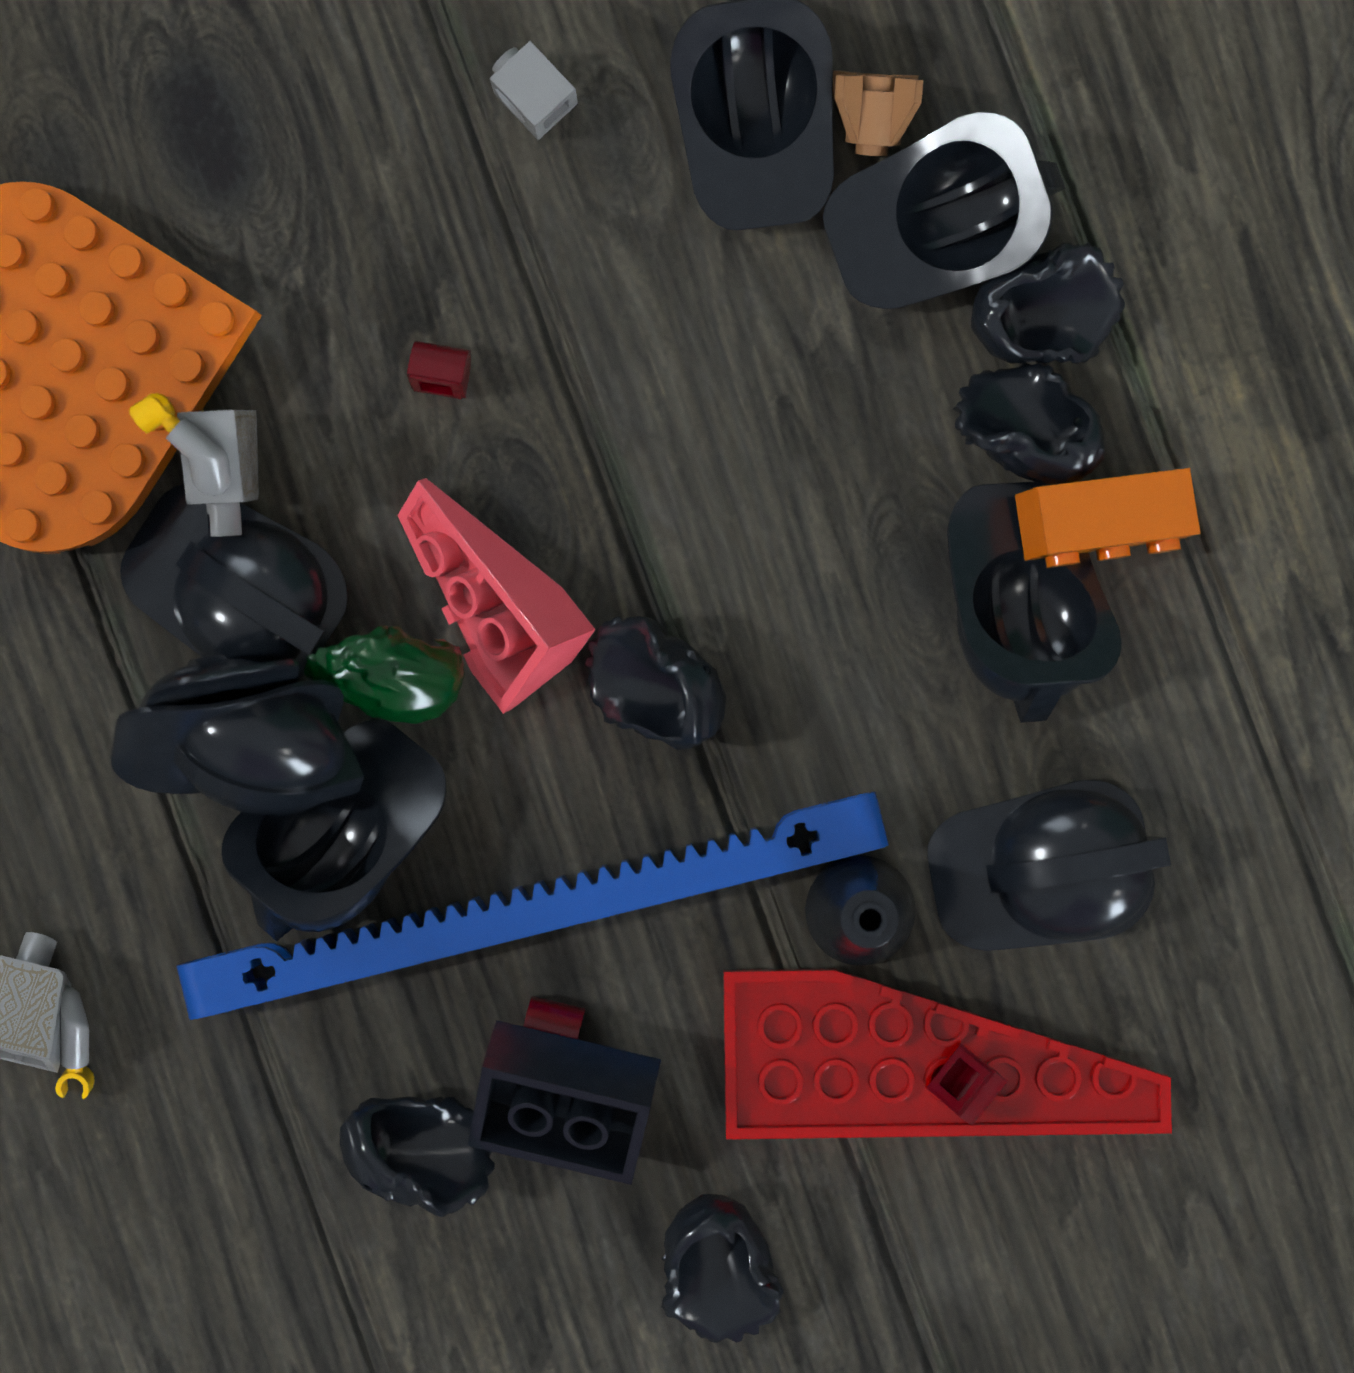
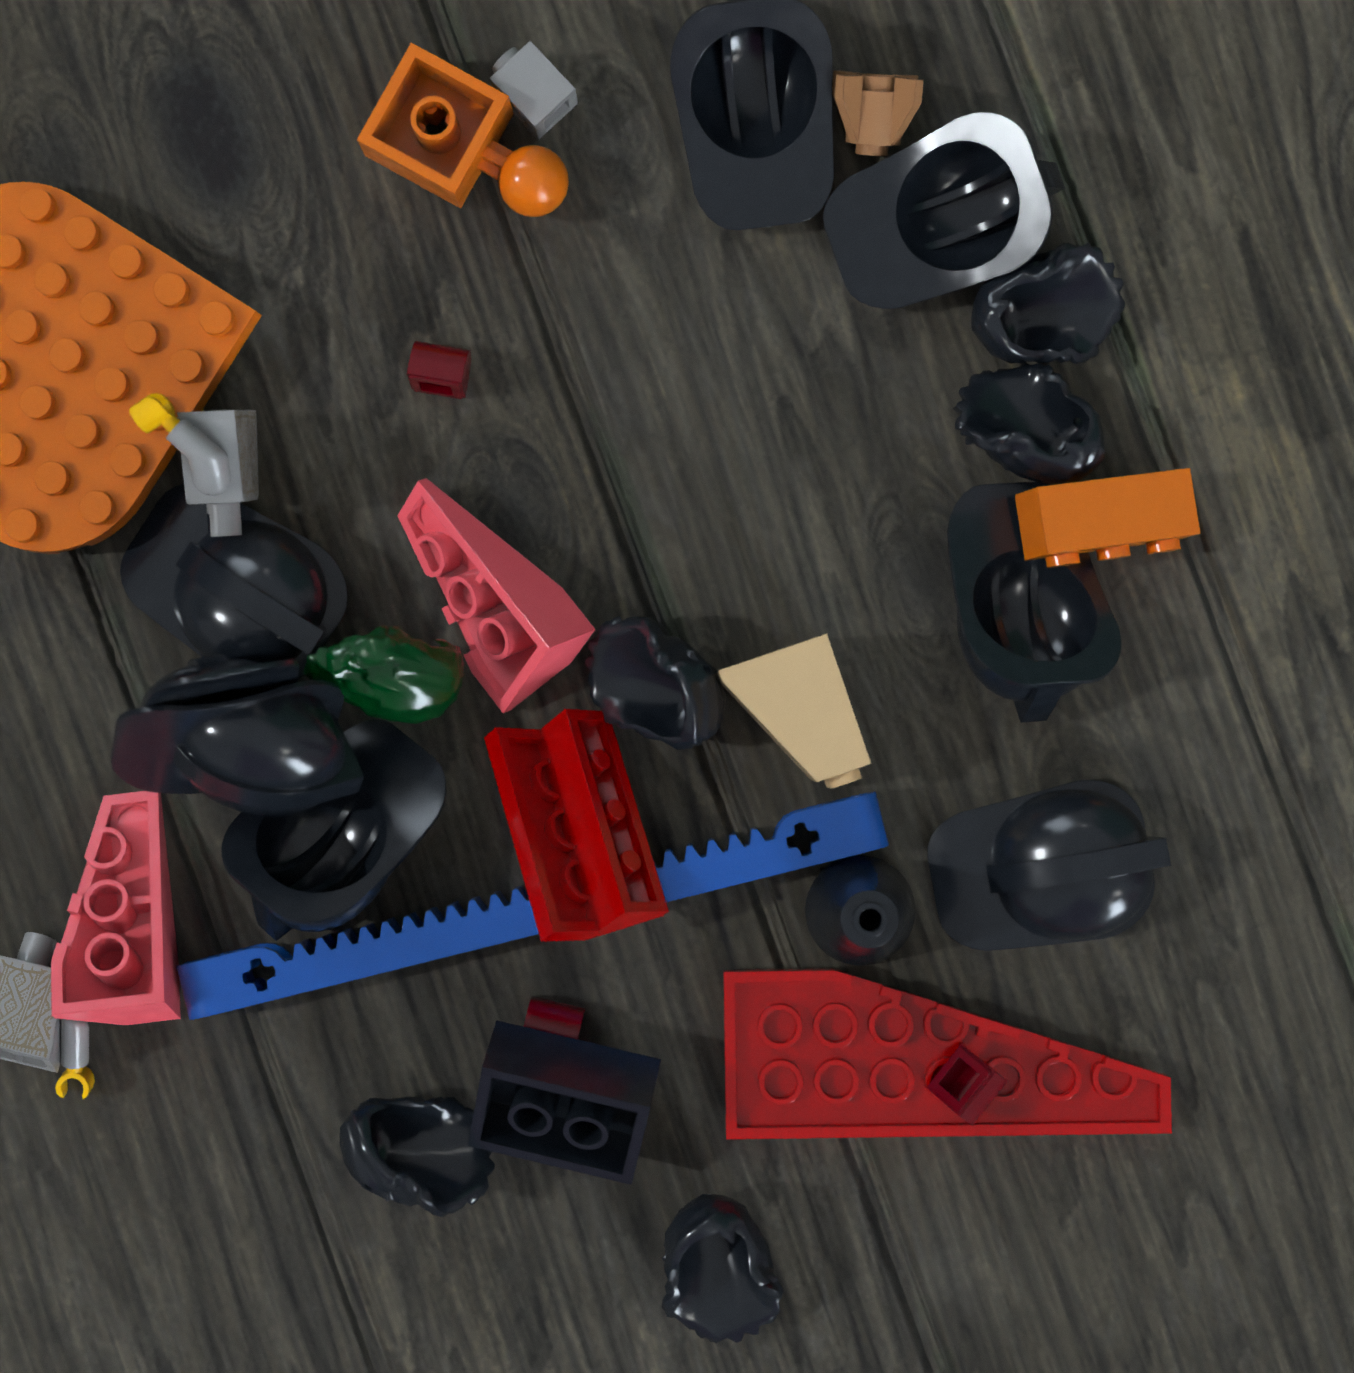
(121, 925): none -> coral wedge
(449, 163): none -> orange brick
(575, 827): none -> red slope
(803, 708): none -> tan slope

